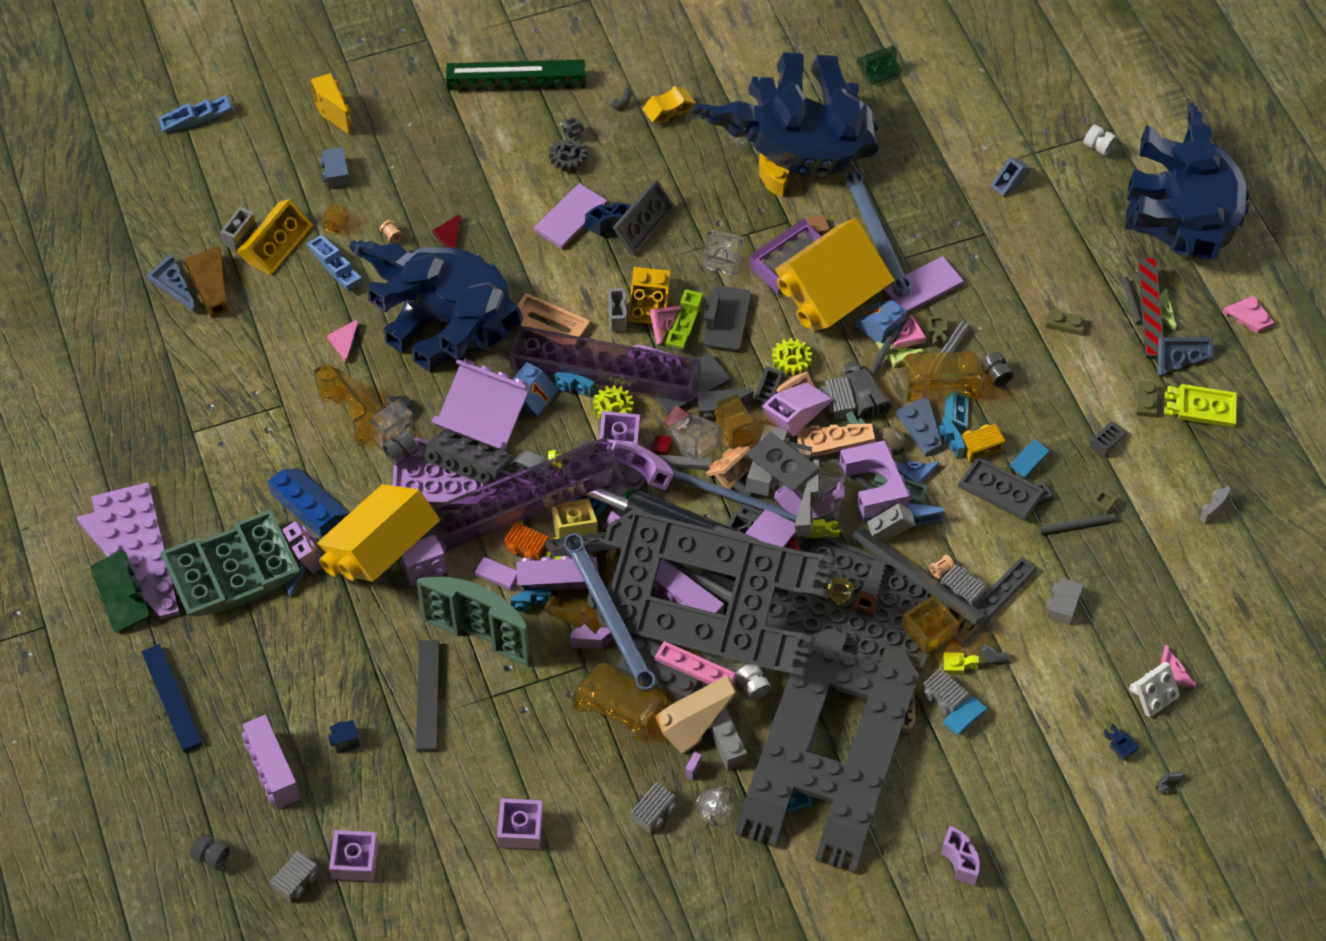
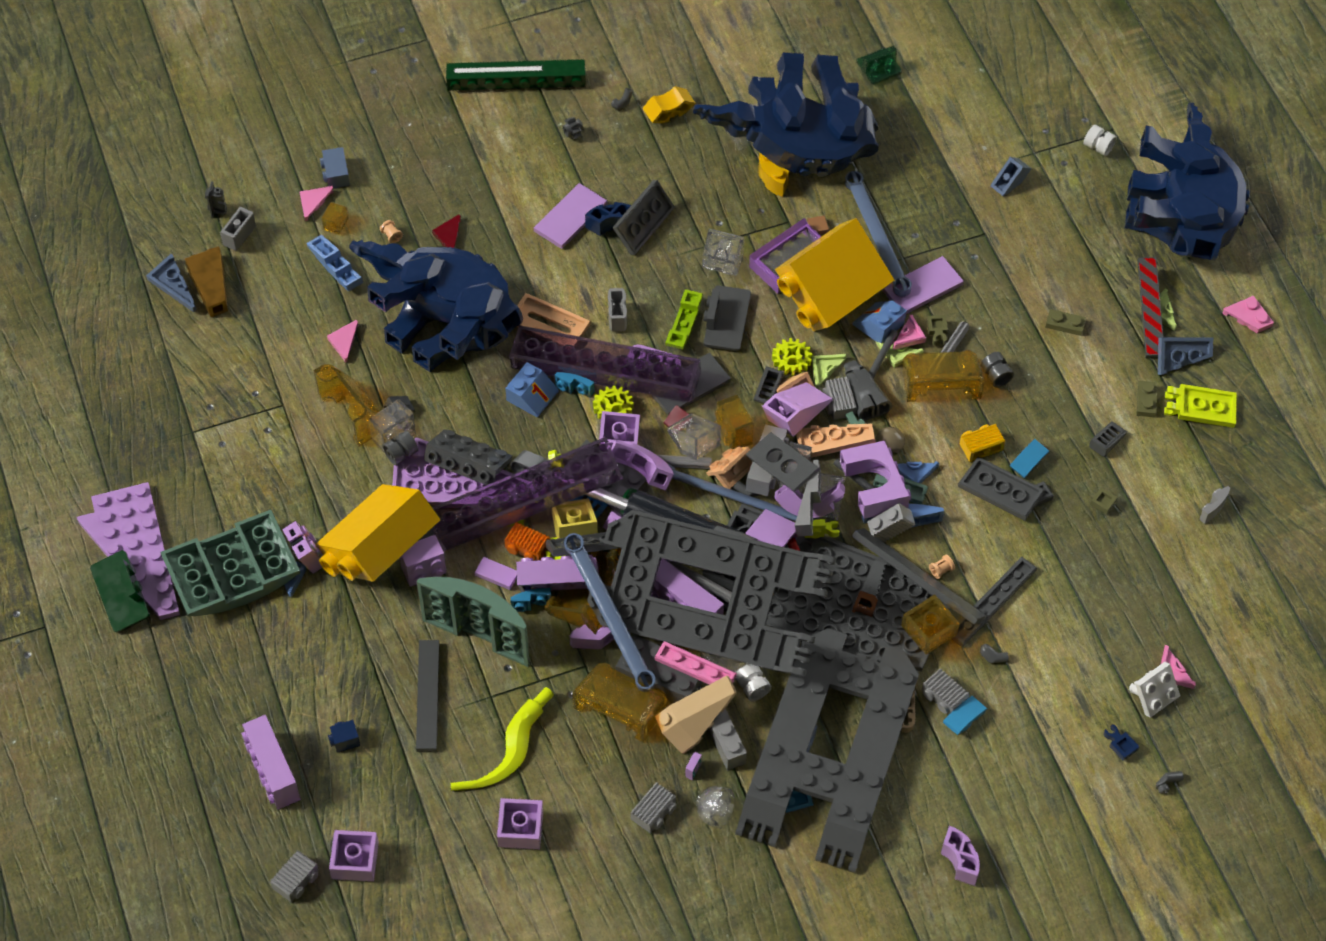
(171, 698): dark blue tile -> none
(190, 116): medium blue slope -> none
(210, 852): dark grey wheel -> none
(215, 200): none -> dark grey hinge
(275, 237): yellow slope -> none
(307, 500): blue slope -> none
(313, 199): none -> bright pink tile
(331, 102): yellow slope -> none
(482, 404): lavender panel -> none
(516, 742): none -> neon yellow animal
(566, 152): dark grey gear -> none
(648, 293): yellow slope -> none
(662, 321): bright pink tile -> none
(662, 445): dark red slope -> none
(708, 400): dark grey slope -> none
(824, 366): none -> yellowish green tile
(840, 597): clear yellow piece -> none
(921, 425): sand blue wing -> none
(952, 436): dark azure slope -> none
(956, 663): neon yellow plate -> none
(957, 409): dark azure slope -> none
(964, 584): light grey brick -> none
(1064, 601): light grey brick -> none
(1077, 523): dark grey bar -> none
(1132, 301): dark grey bar -> none

